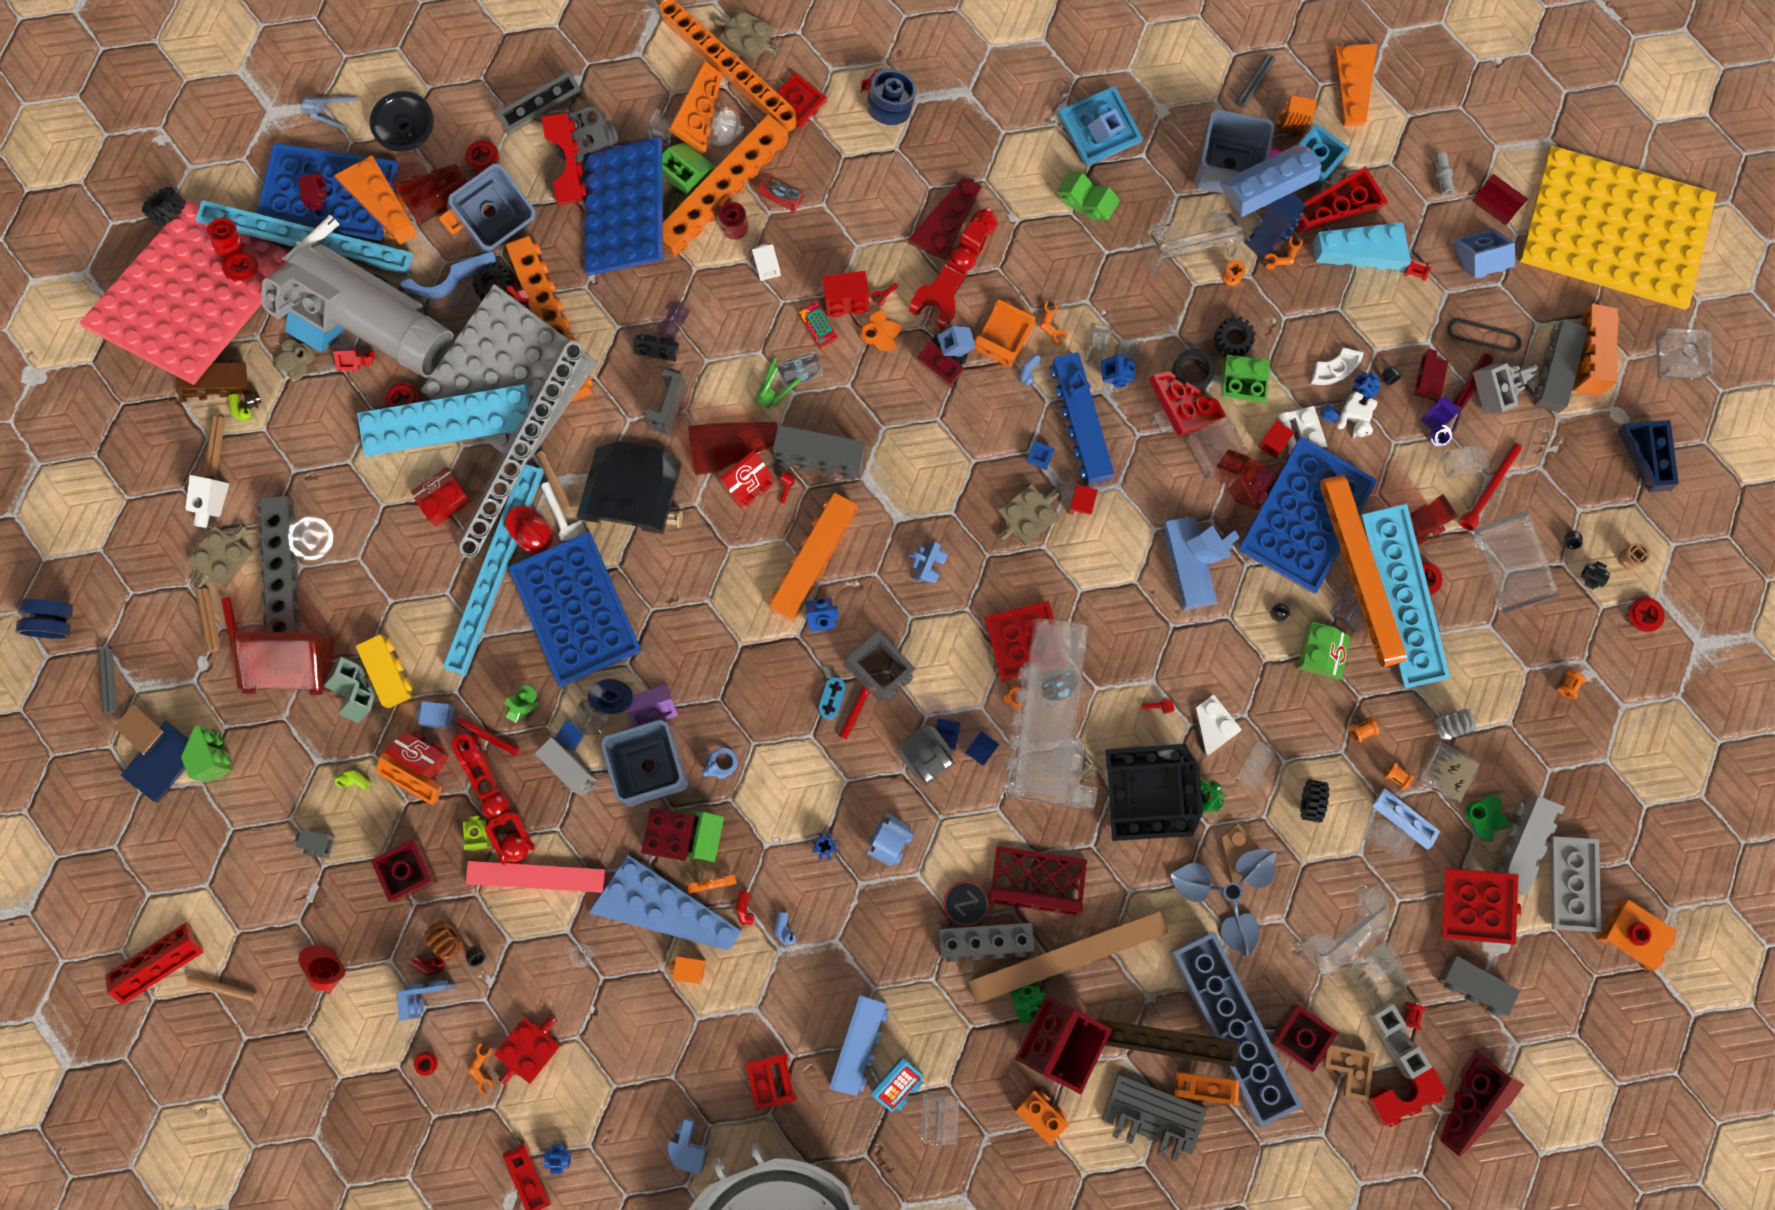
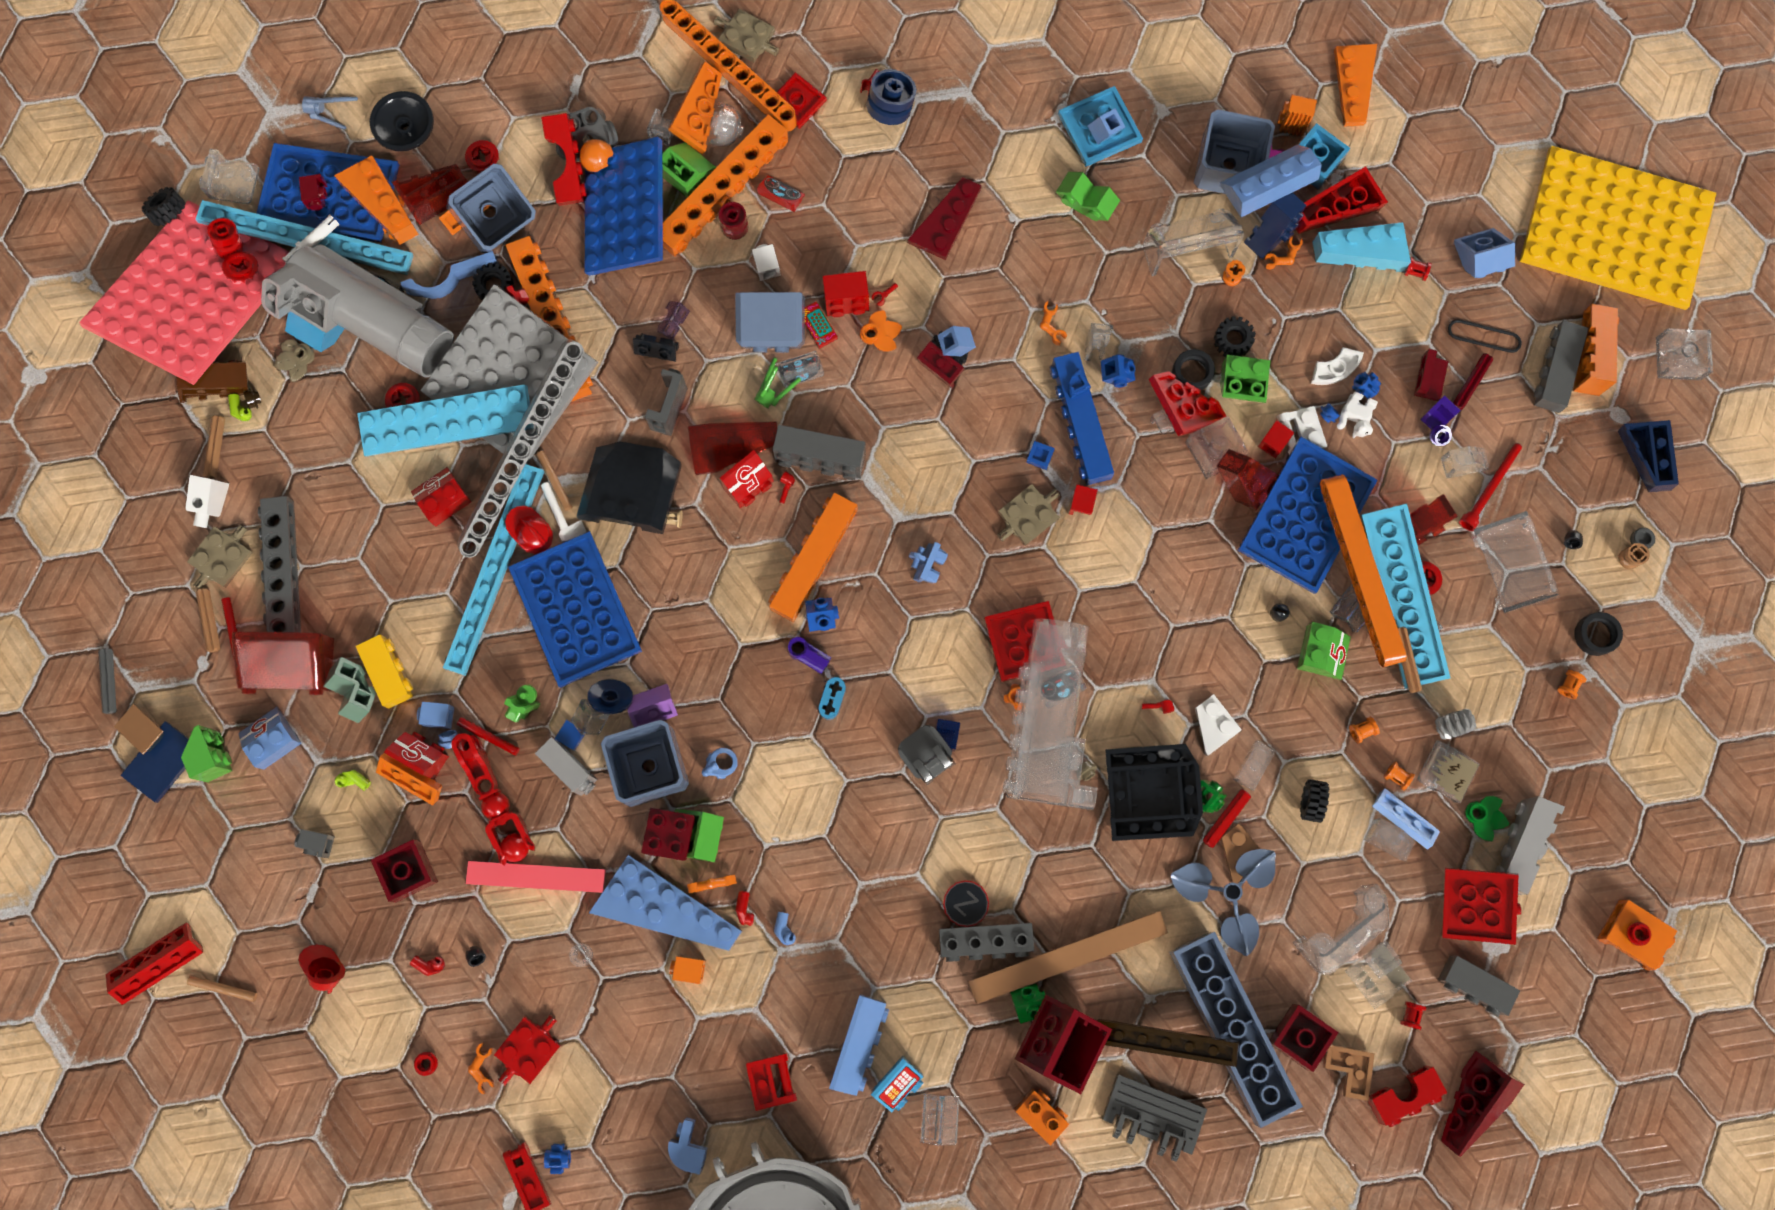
(44, 619): dark blue wheel -> none
(228, 179): none -> clear bracket
(268, 739): none -> medium blue slope
(309, 537): clear cylinder -> none
(350, 360): red plate -> none
(408, 1000): medium blue bracket -> none
(443, 940): dark orange gear -> none
(446, 738): none -> medium blue plate
(477, 842): lime brick -> none
(538, 103): dark grey brick -> none
(595, 155): none -> orange hair
(770, 321): none -> sand blue plate
(810, 656): none -> dark purple piece
(822, 840): blue gear -> none
(852, 664): dark grey window -> none
(854, 713): red bar -> none
(889, 840): medium blue brick -> none
(962, 259): red piece -> none
(981, 748): clear blue panel -> none
(1005, 333): orange panel -> none
(1025, 376): medium blue arm -> none
(1040, 900): dark red fence -> none
(1191, 575): medium blue brick -> none
(1207, 1088): orange plate -> none
(1210, 547): medium blue brick -> none
(1226, 818): none -> red axle
(1255, 80): dark grey axle -> none
(1390, 375): black hinge -> none
(1404, 1052): light grey arch -> none
(1409, 665): none -> medium nougat axle
(1444, 174): light grey pin -> none
(1499, 199): dark red panel -> none
(1500, 385): light grey brick -> none
(1575, 884): light grey plate -> none
(1595, 575): black gear -> none
(1610, 622): none -> black tyre
(1643, 536): none -> dark grey tile
(1655, 612): red gear -> none

